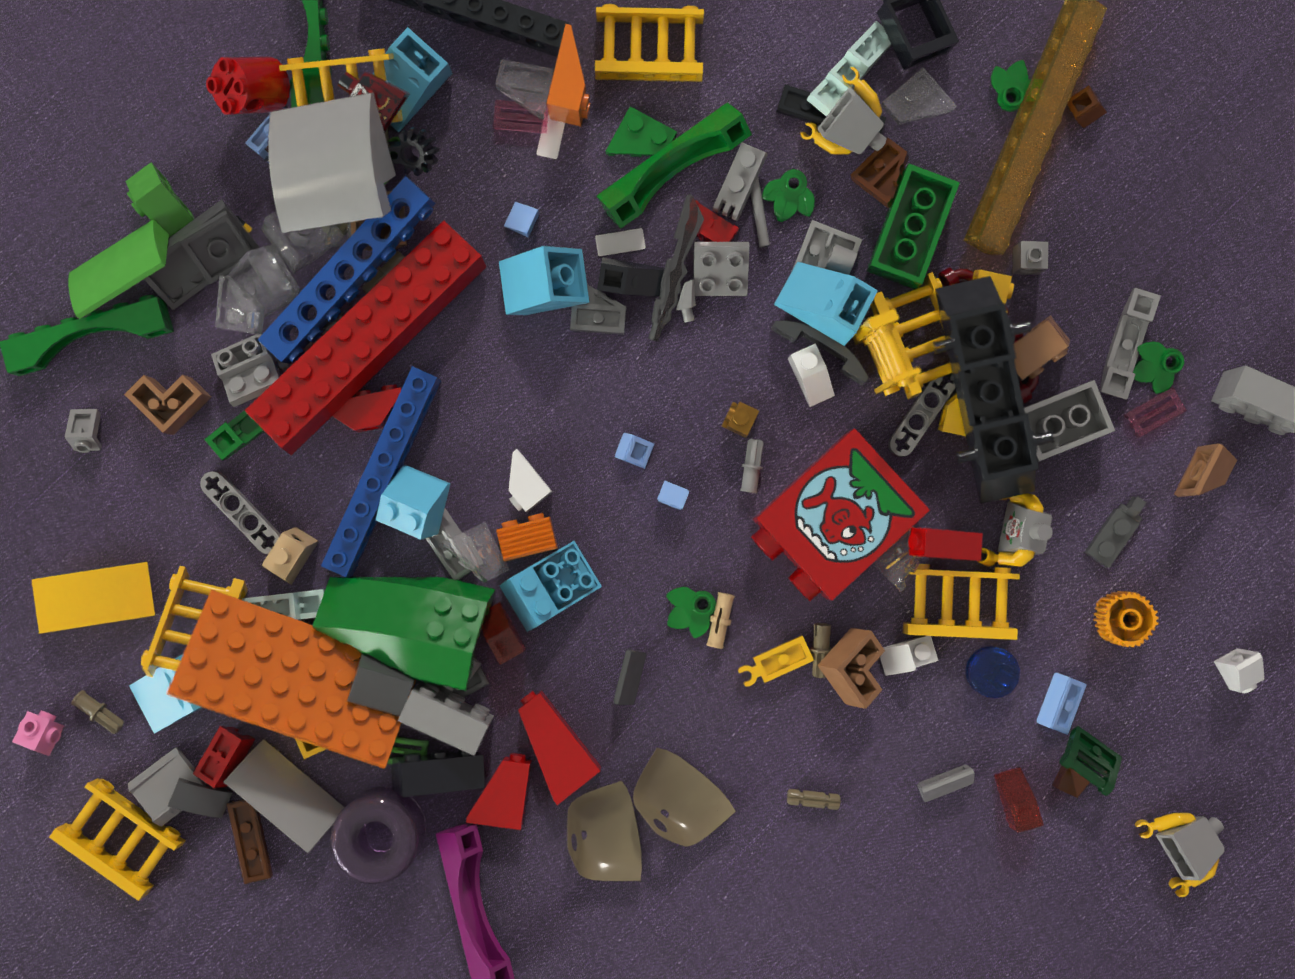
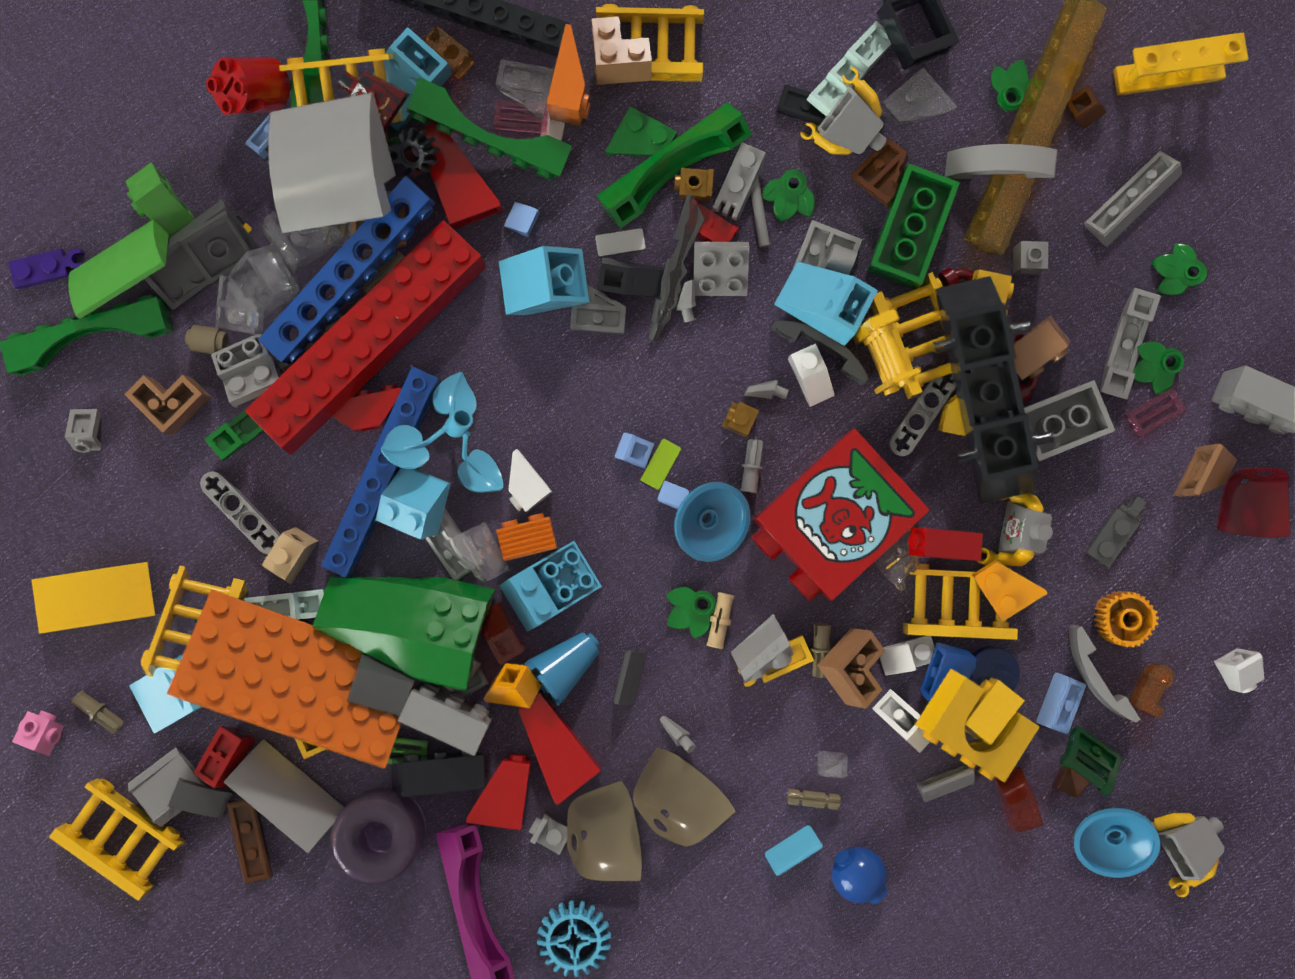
(43, 267): none -> dark purple plate
(206, 339): none -> dark tan brick
(433, 104): none -> green arch
(450, 50): none -> clear orange leg
(453, 398): none -> medium azure plant
(459, 185): none -> red slope
(513, 686): none -> light orange slope
(549, 833): none -> light grey bracket
(562, 939): none -> medium azure gear
(564, 665): none -> dark azure cone
(616, 58): none -> medium nougat brick
(660, 464): none -> lime sticker
(678, 734): none -> light grey bar
(702, 191): none -> pearl gold brick
(722, 528): none -> dark azure dish
(763, 650): none -> light grey slope
(767, 390): none -> light grey bar
(793, 850): none -> medium azure slope
(832, 764): none -> clear slope
(859, 875): none -> blue brick
(901, 719): none -> white slope
(943, 659): none -> blue brick
(946, 720): none -> yellow arch
(992, 711): none -> yellow brick
(1001, 159): none -> light grey slope
(1006, 589): none -> light orange wing
(1080, 648): none -> light grey slope
(1116, 853): none -> dark azure dish
(1134, 197): none -> light grey slope
(1151, 688): none -> clear orange leg
(1175, 270): none -> green plate
(1180, 64): none -> yellow fence
(1256, 507): none -> dark red piece

